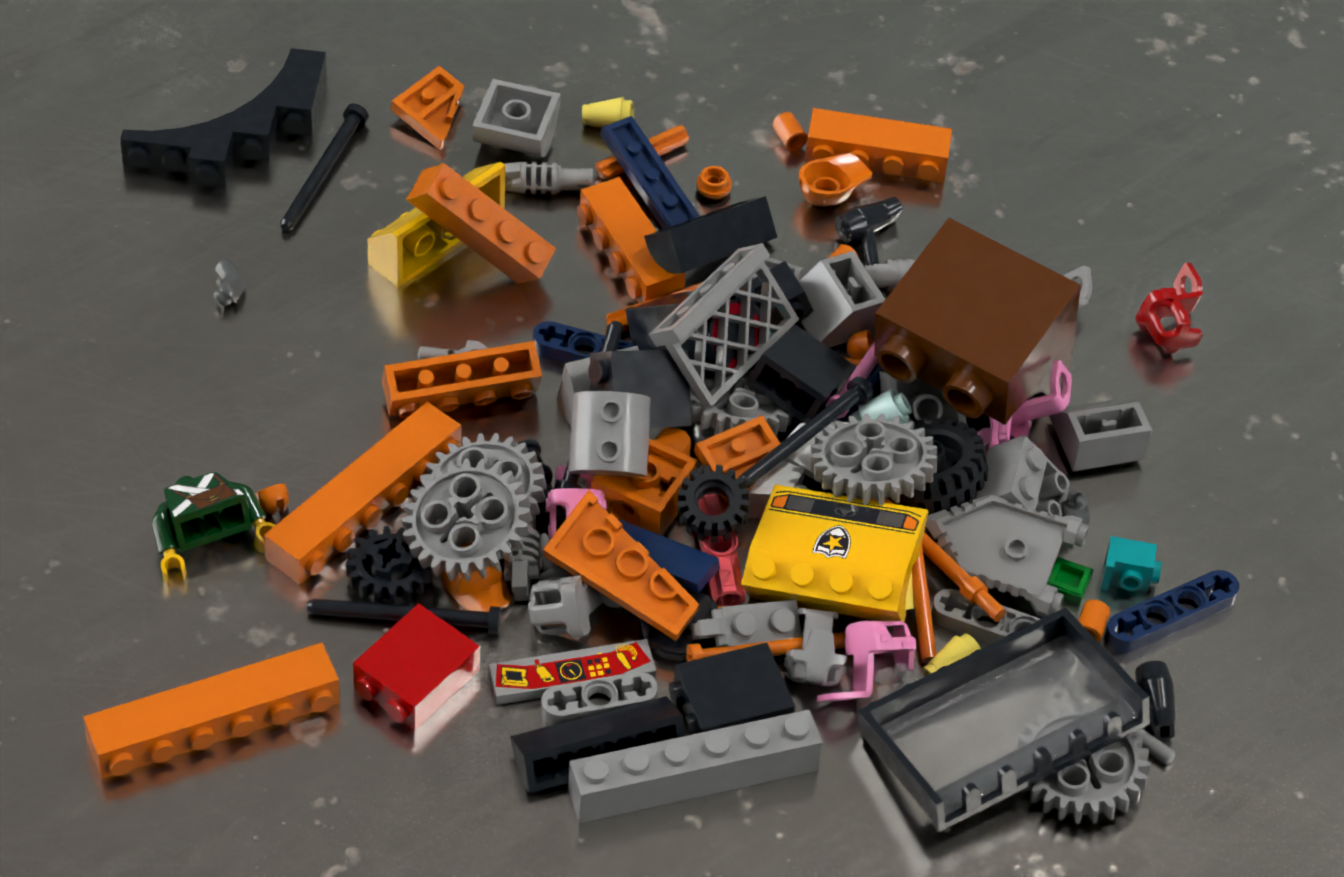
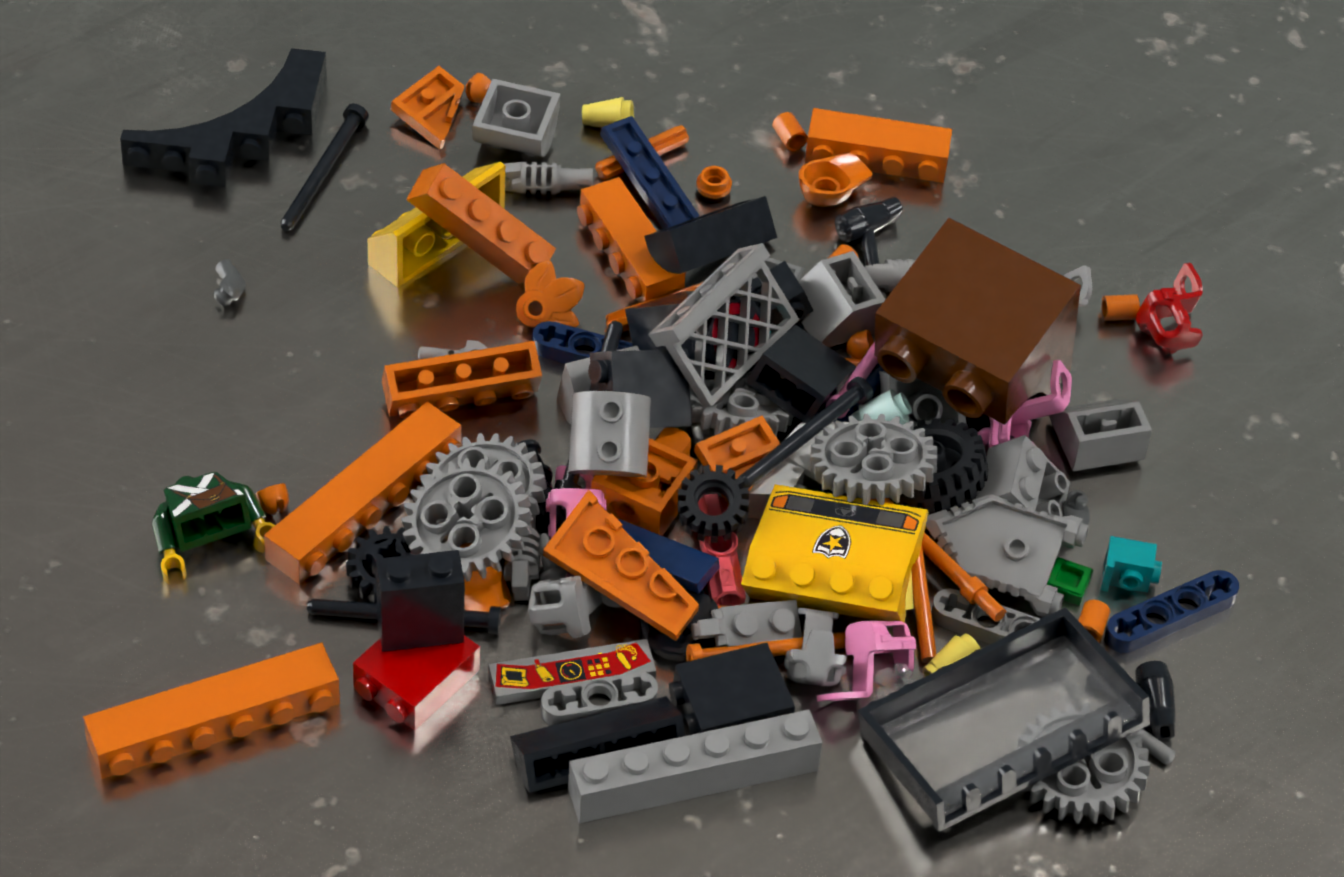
(420, 600): none -> black brick
(477, 87): none -> orange hinge
(552, 294): none -> orange plate
(1120, 307): none -> orange hinge

